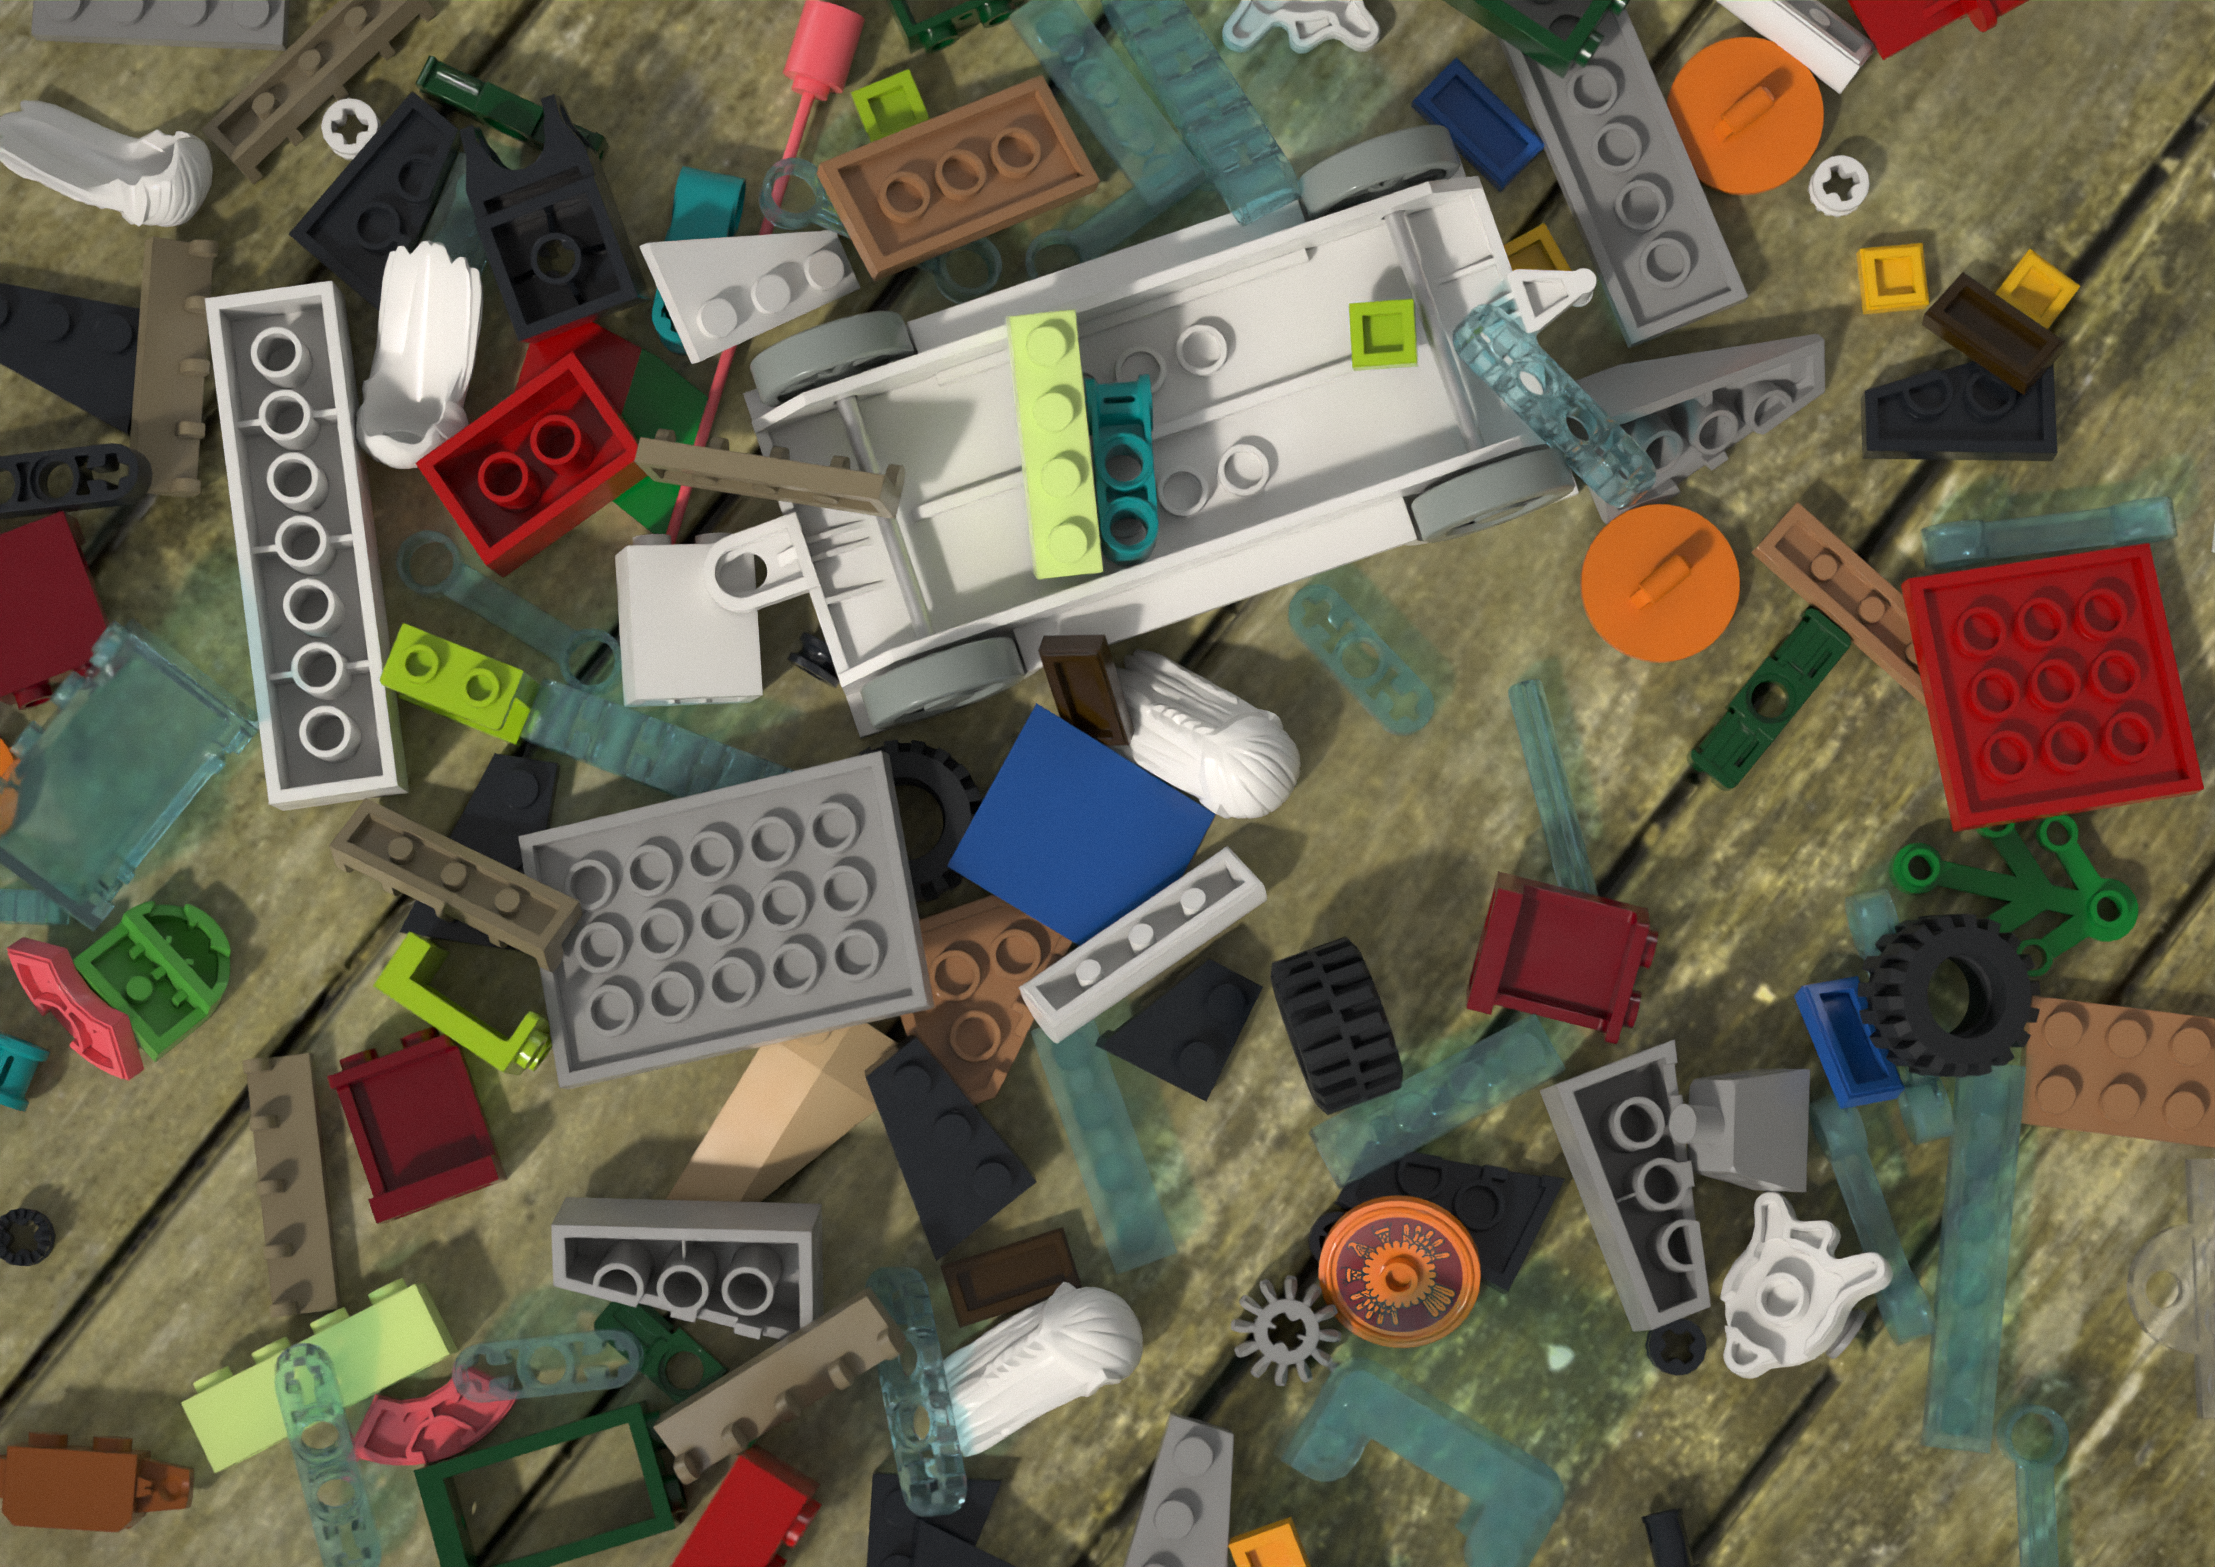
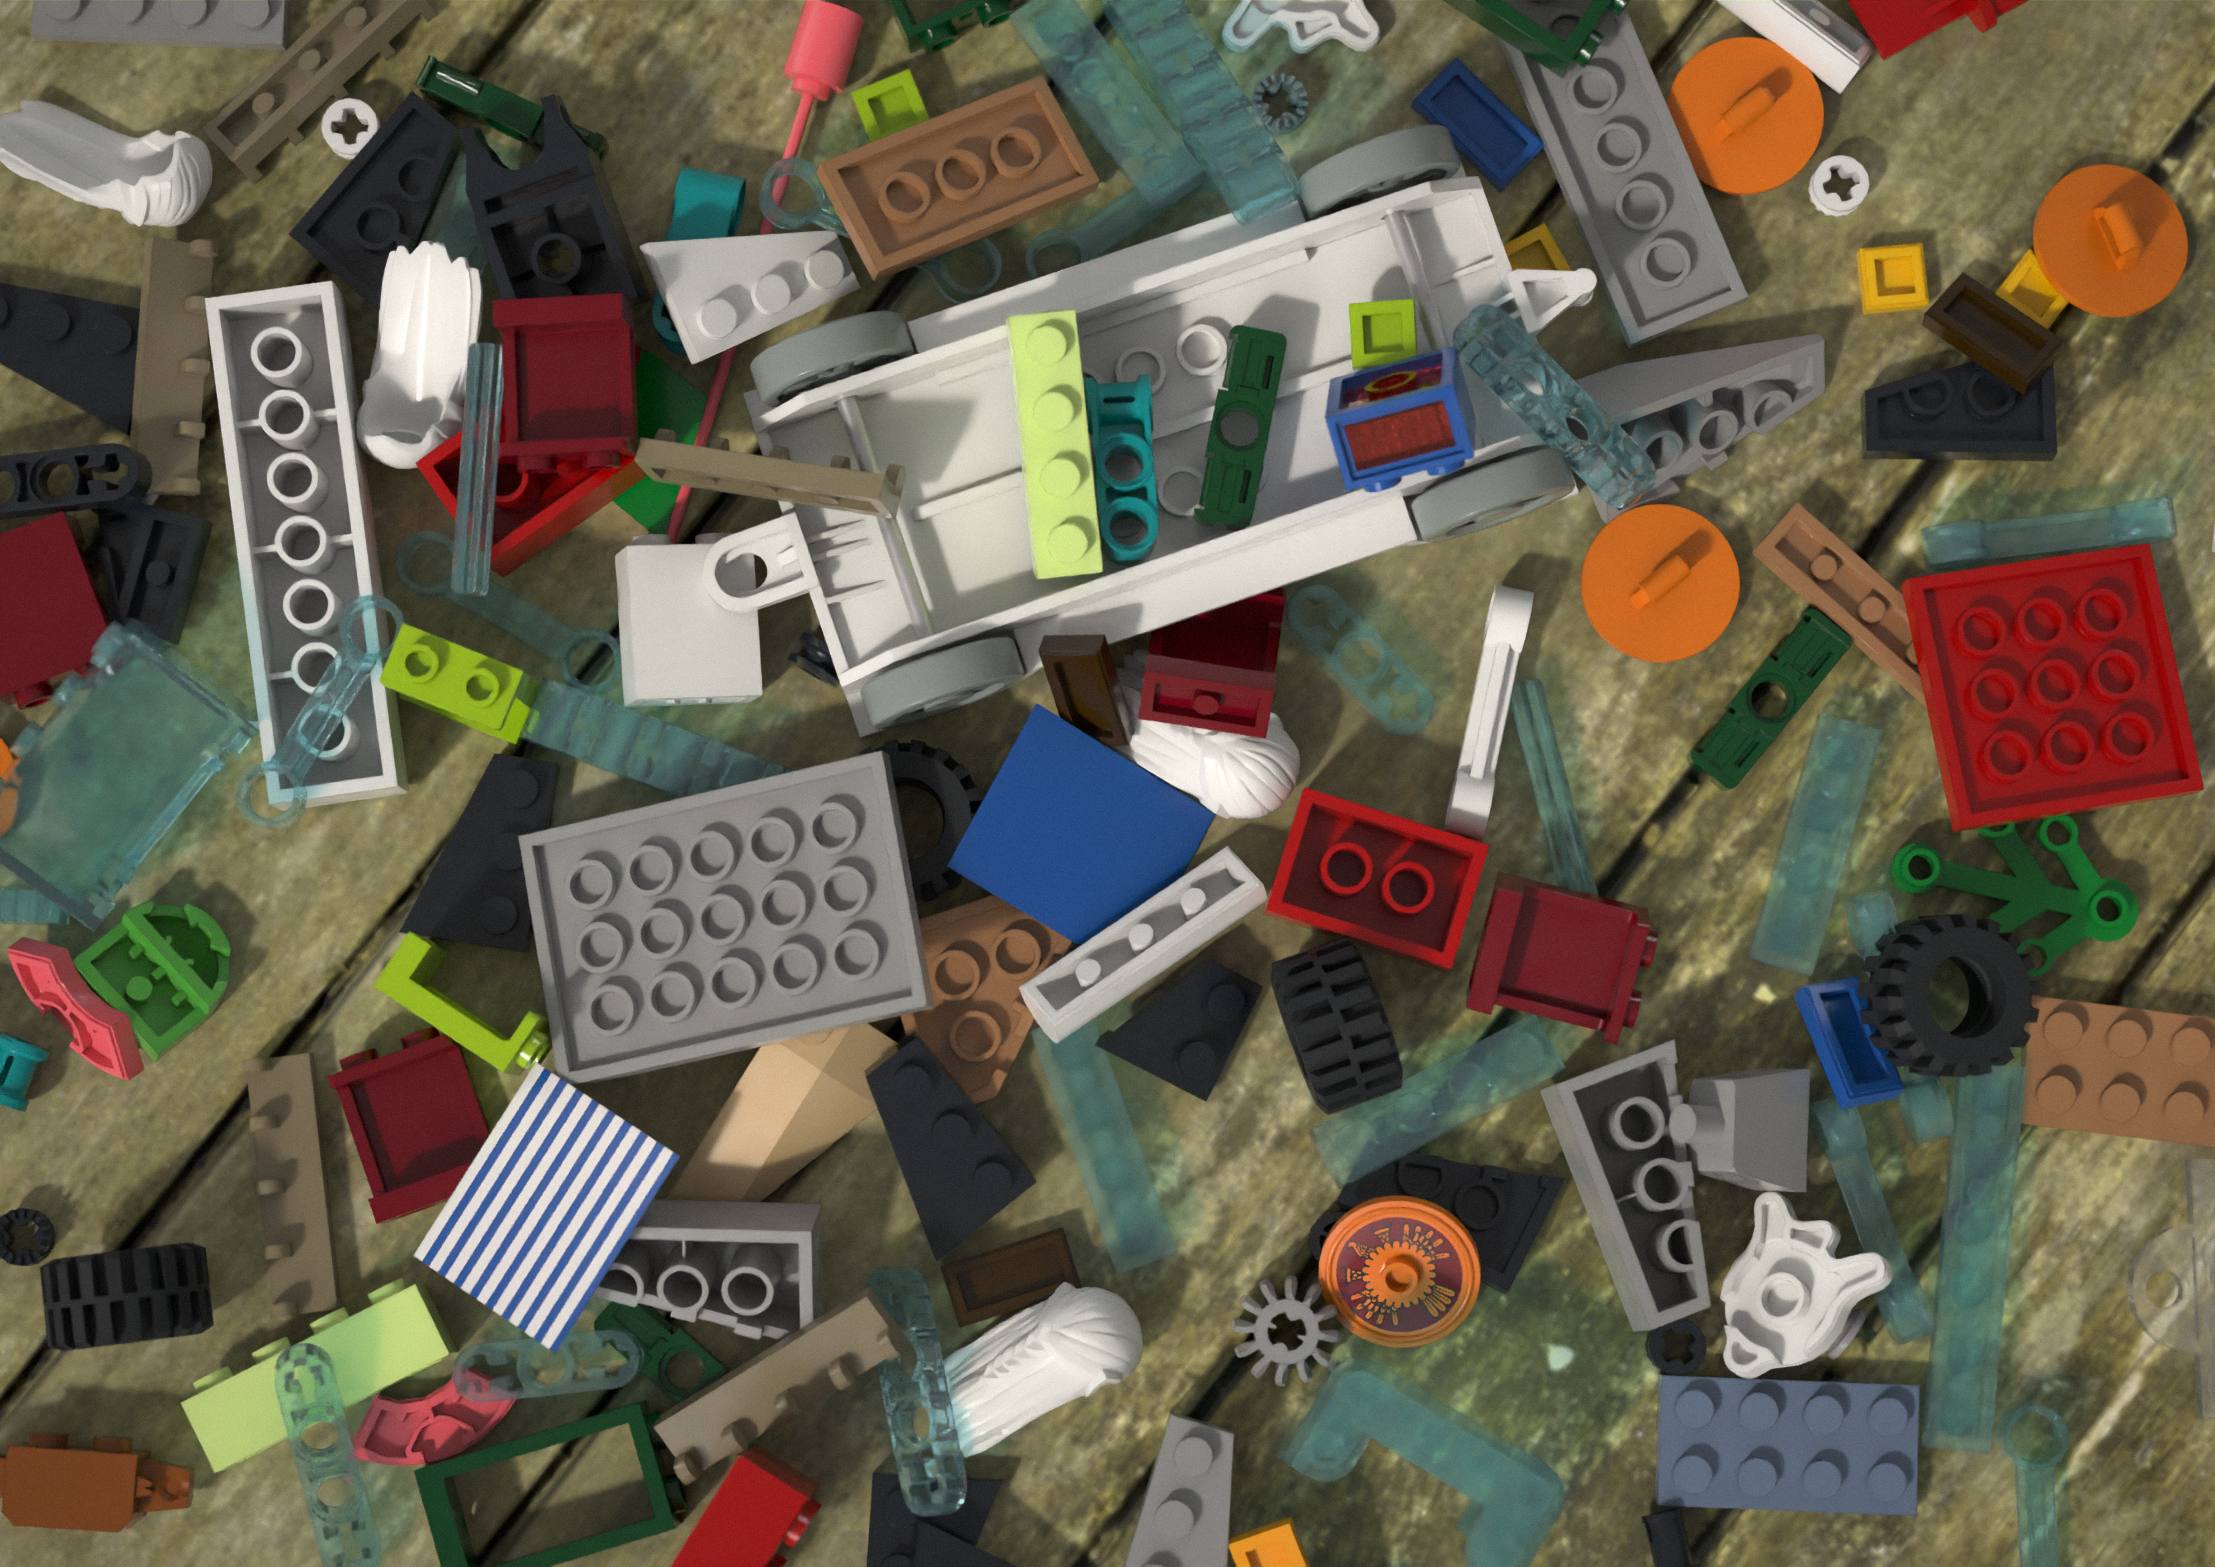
(126, 1296): none -> black tyre
(151, 565): none -> black wing
(319, 716): none -> clear light blue piece
(457, 882): dark tan hinge -> none
(478, 470): none -> clear light blue axle
(546, 1207): none -> sticker
(568, 381): none -> dark red panel
(1216, 668): none -> dark red panel
(1252, 387): none -> dark green piece
(1298, 99): none -> light grey bush
(1376, 880): none -> red brick
(1401, 420): none -> piece
(1488, 712): none -> white piece
(1787, 1445): none -> sand blue plate
(1814, 844): none -> clear light blue plate
(2110, 240): none -> orange shield

